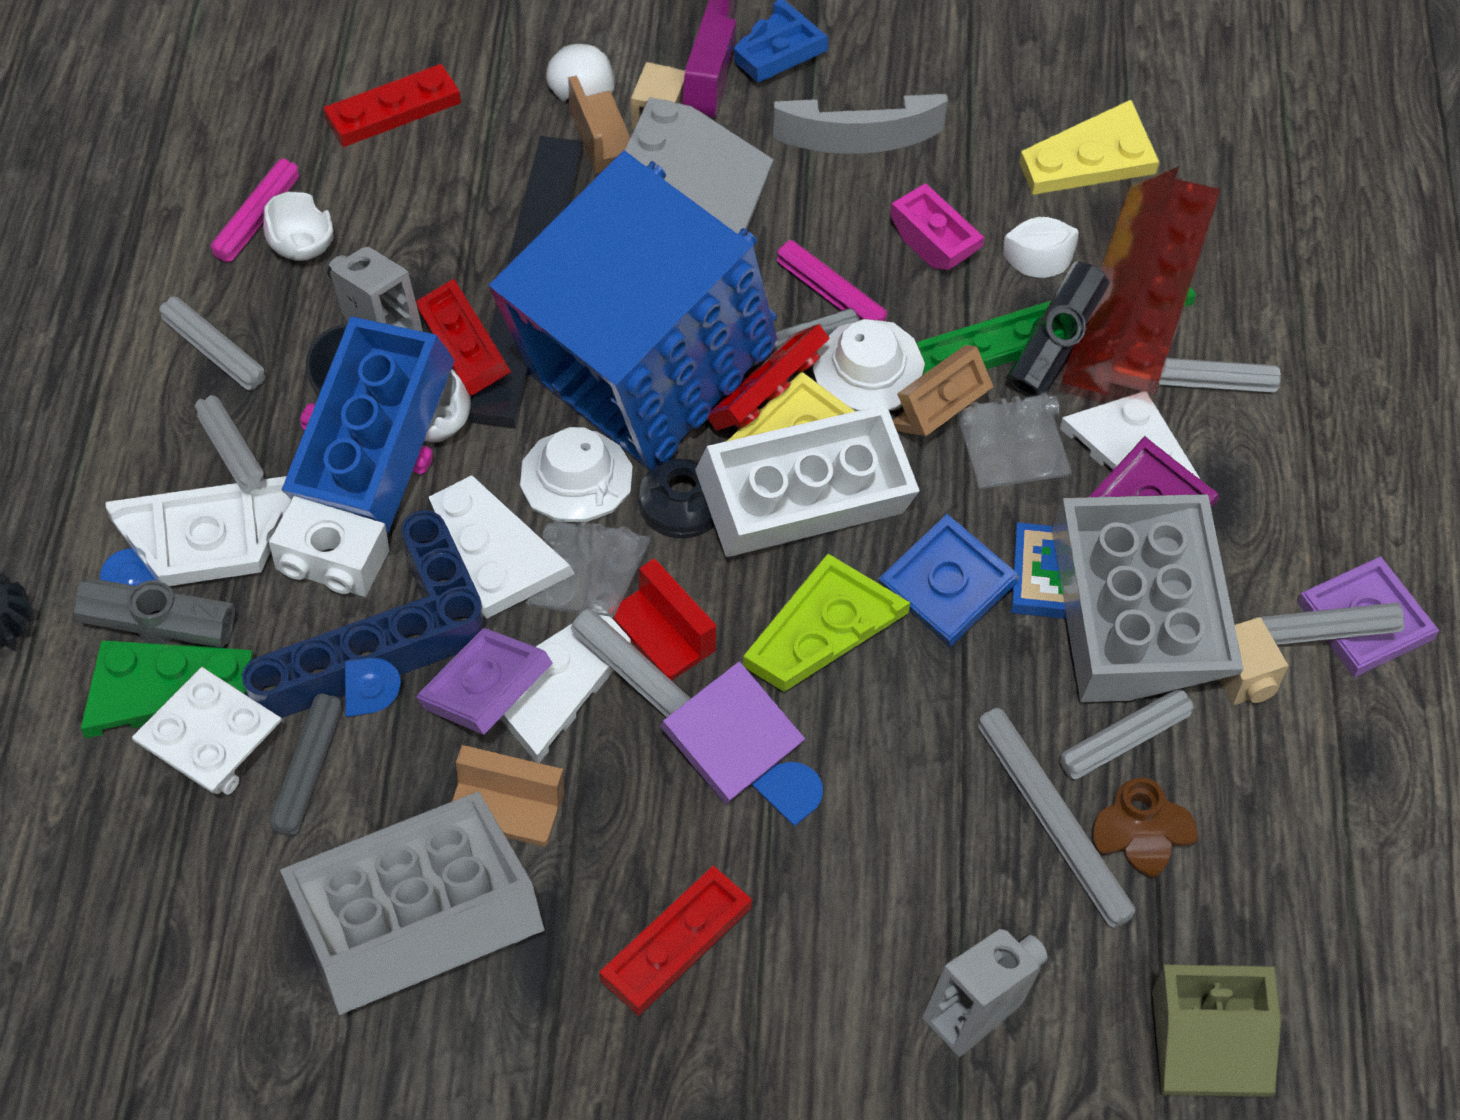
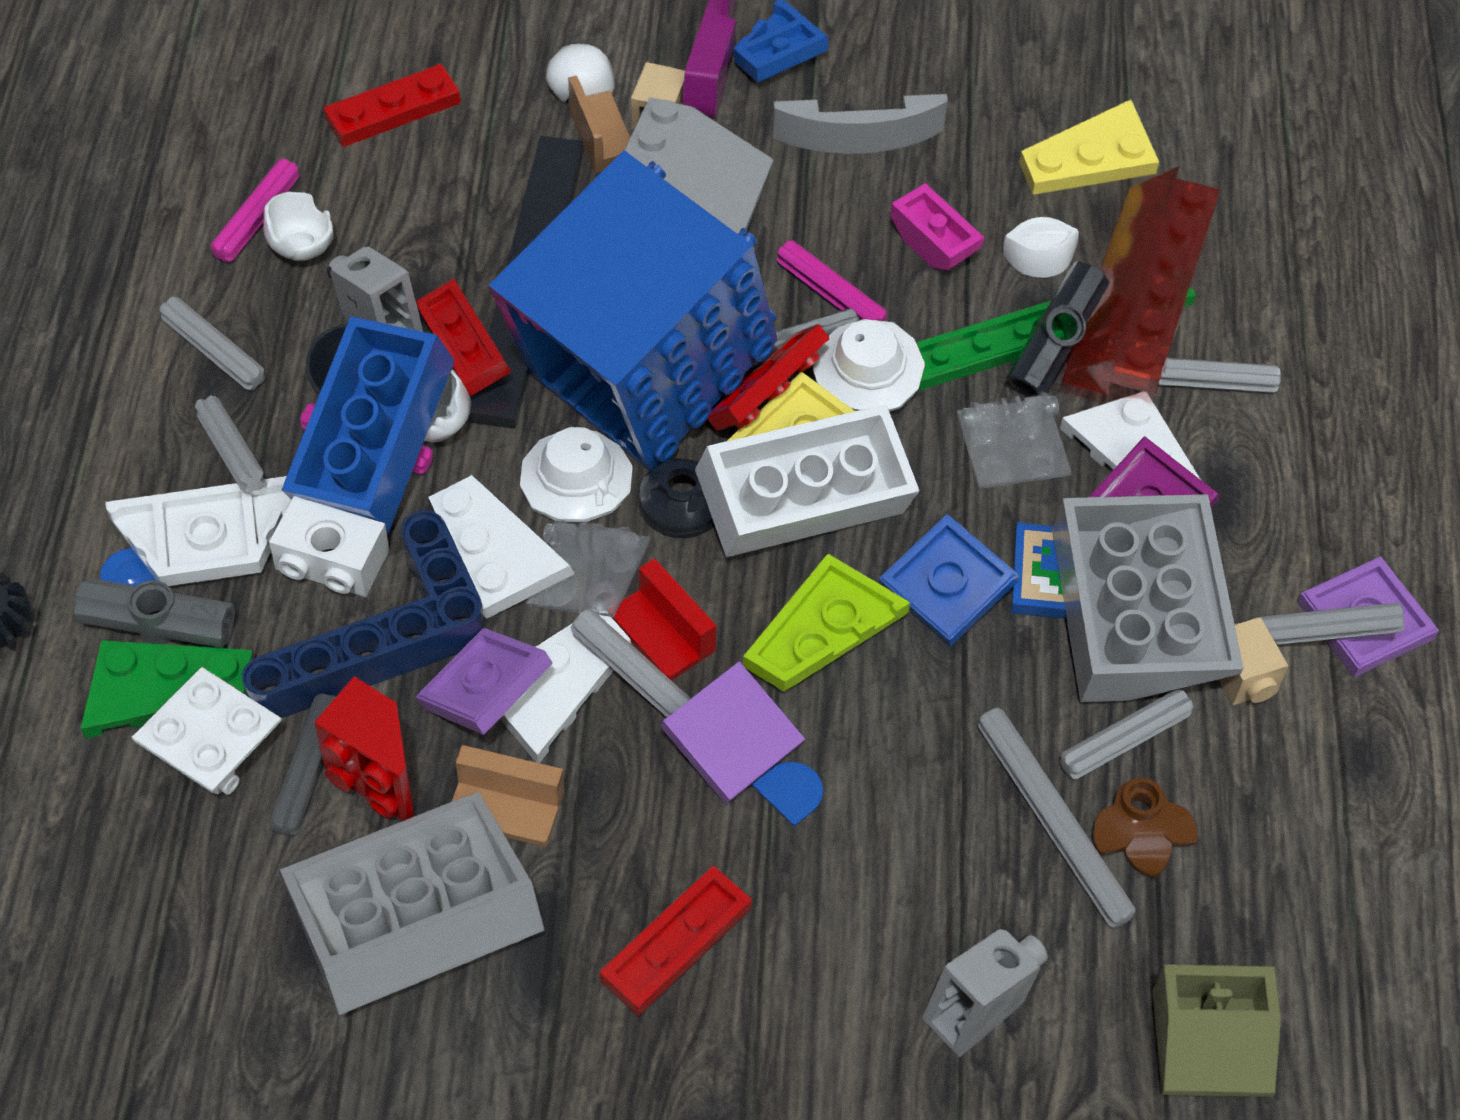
(366, 749): none -> red slope
(369, 685): blue piece -> none
(943, 392): medium nougat panel -> none

